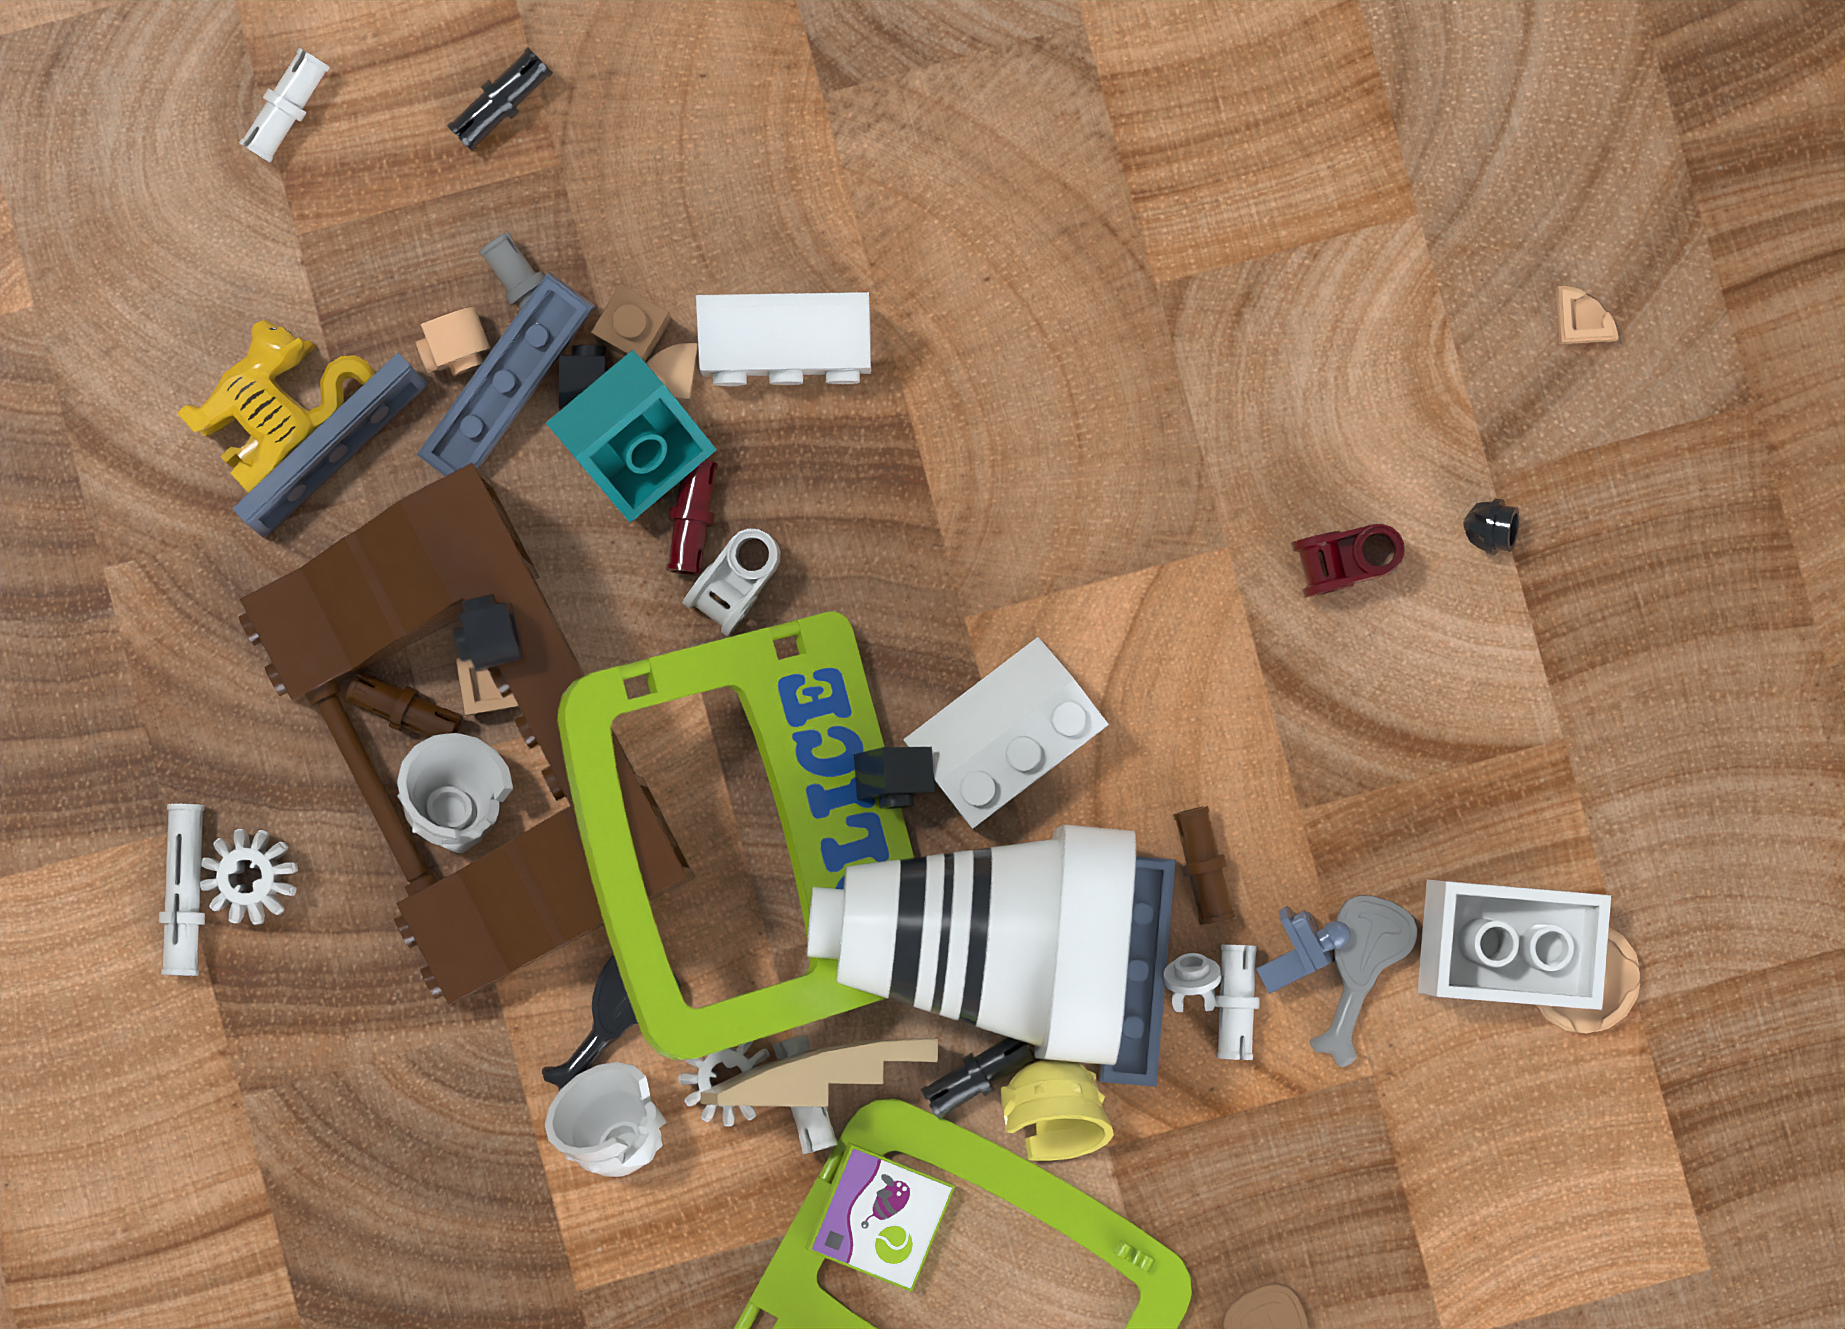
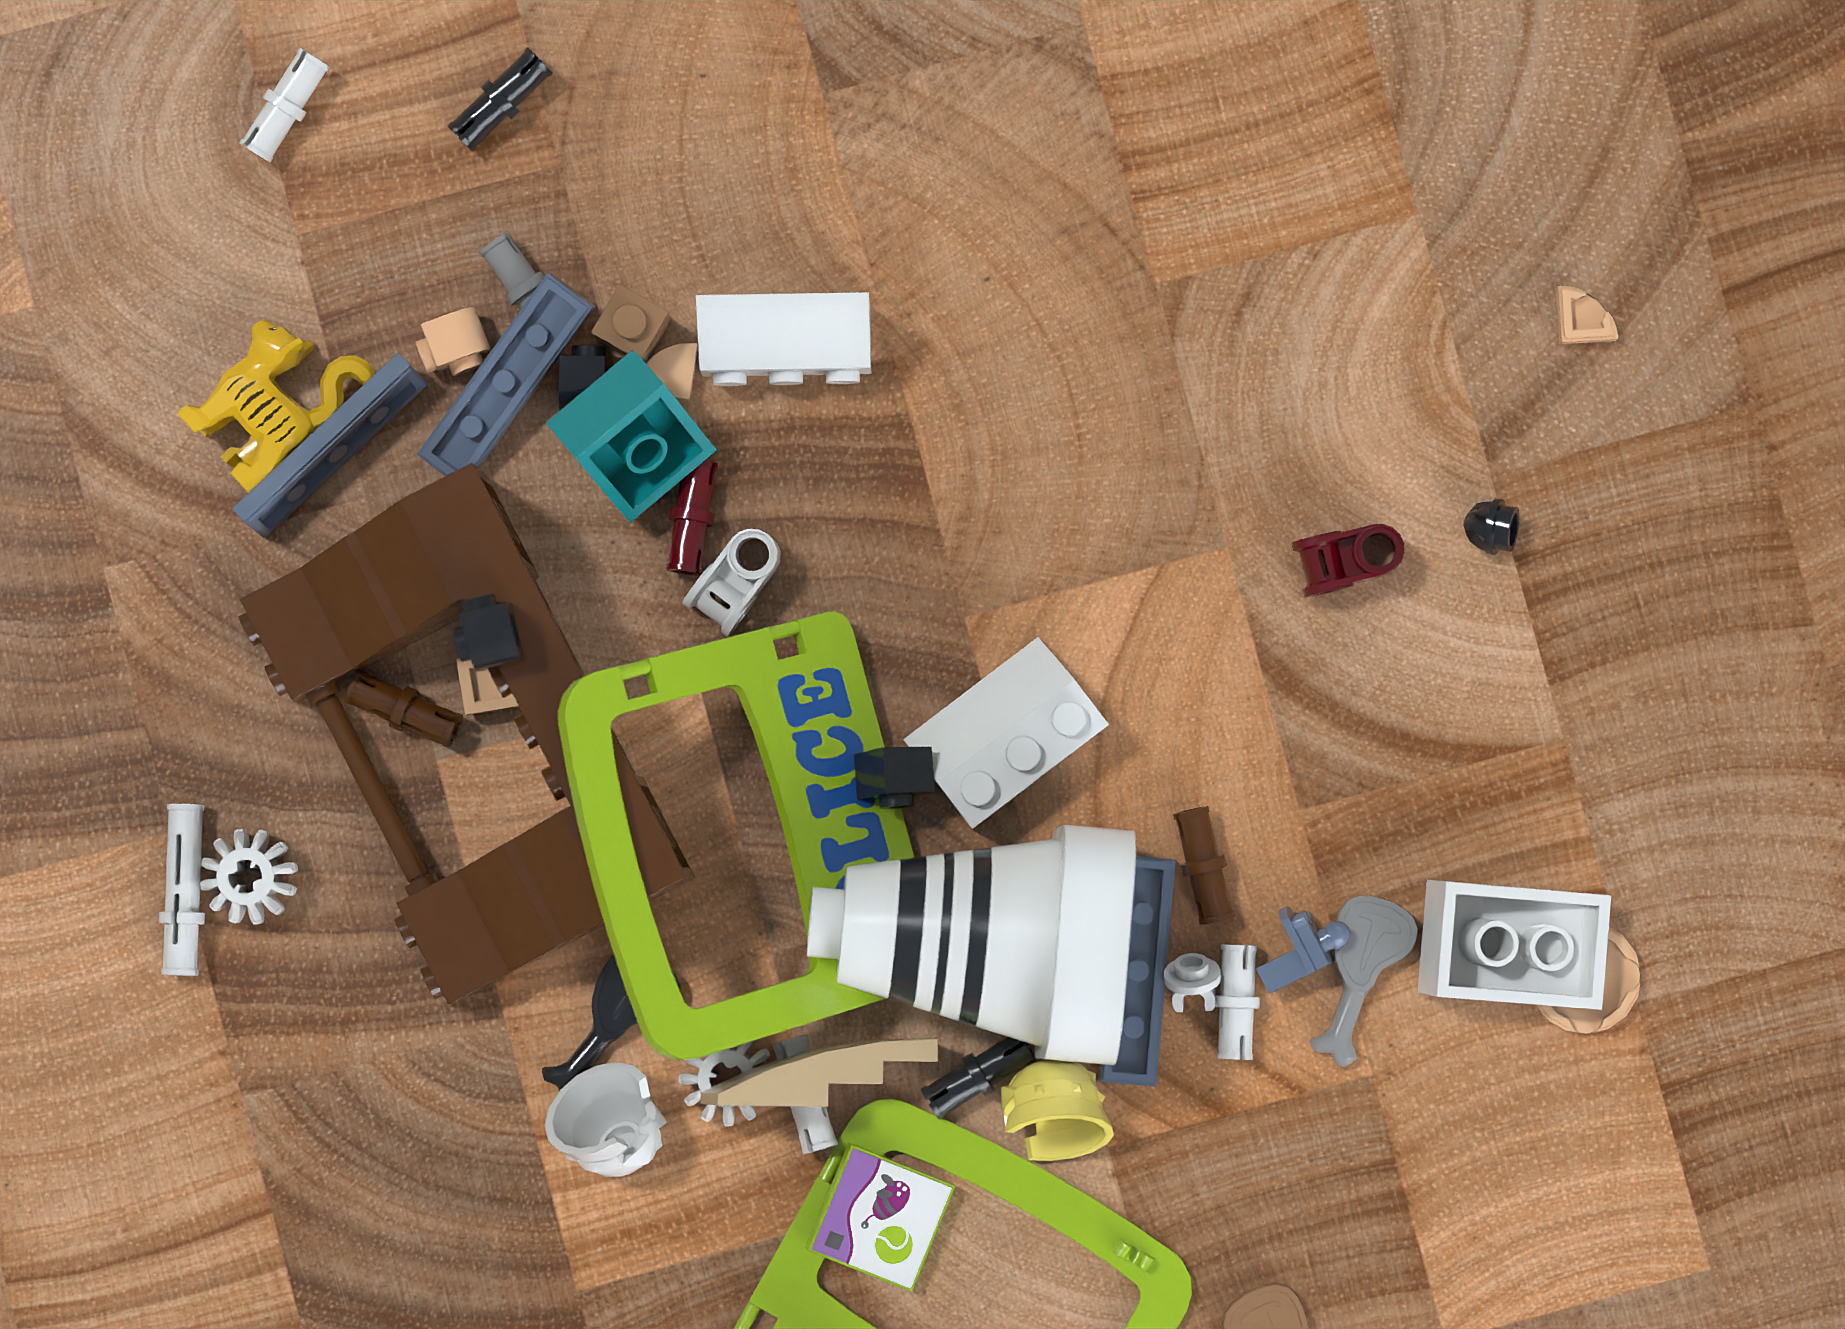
(453, 790): white helmet -> none

